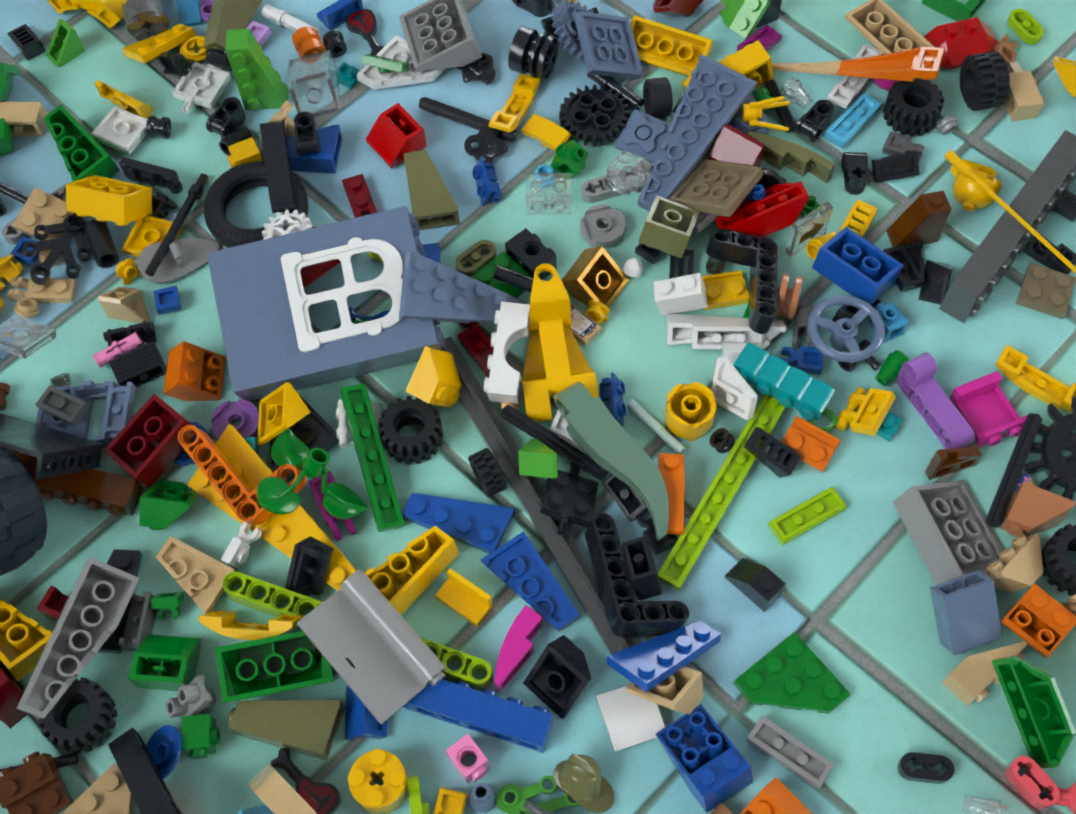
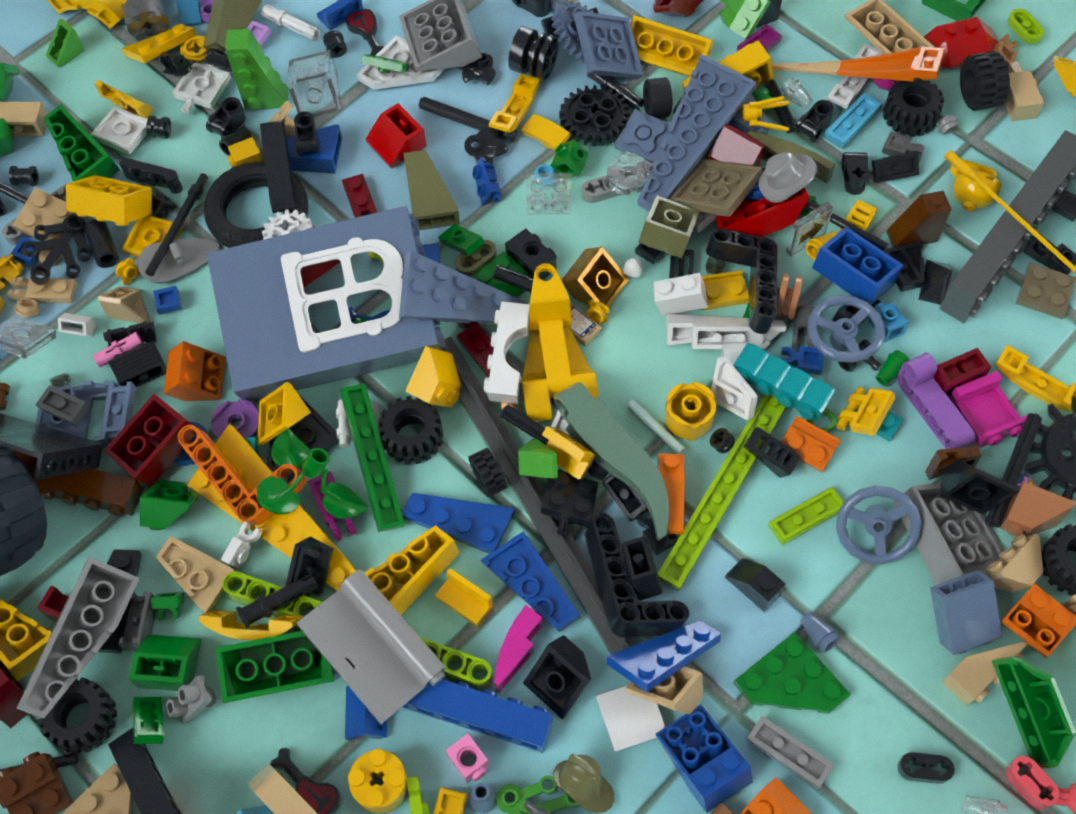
(23, 175): none -> black bush
(26, 41): black slope -> none
(67, 319): none -> white piece
(147, 720): none -> green plate
(165, 748): blue dish -> none
(199, 735): green brick -> none
(266, 605): none -> black pin
(291, 724): olive slope -> none
(307, 41): orange wheel -> none
(348, 75): teal tile -> none
(461, 239): none -> green plate
(570, 453): none -> yellow panel
(602, 237): light grey plate -> none
(613, 390): blue hinge -> none
(786, 175): none -> light grey hat
(821, 633): none -> sand blue cone
(842, 223): none -> black bar
(878, 524): none -> sand blue piece
(961, 370): none -> dark red brick
(974, 487): none -> black slope

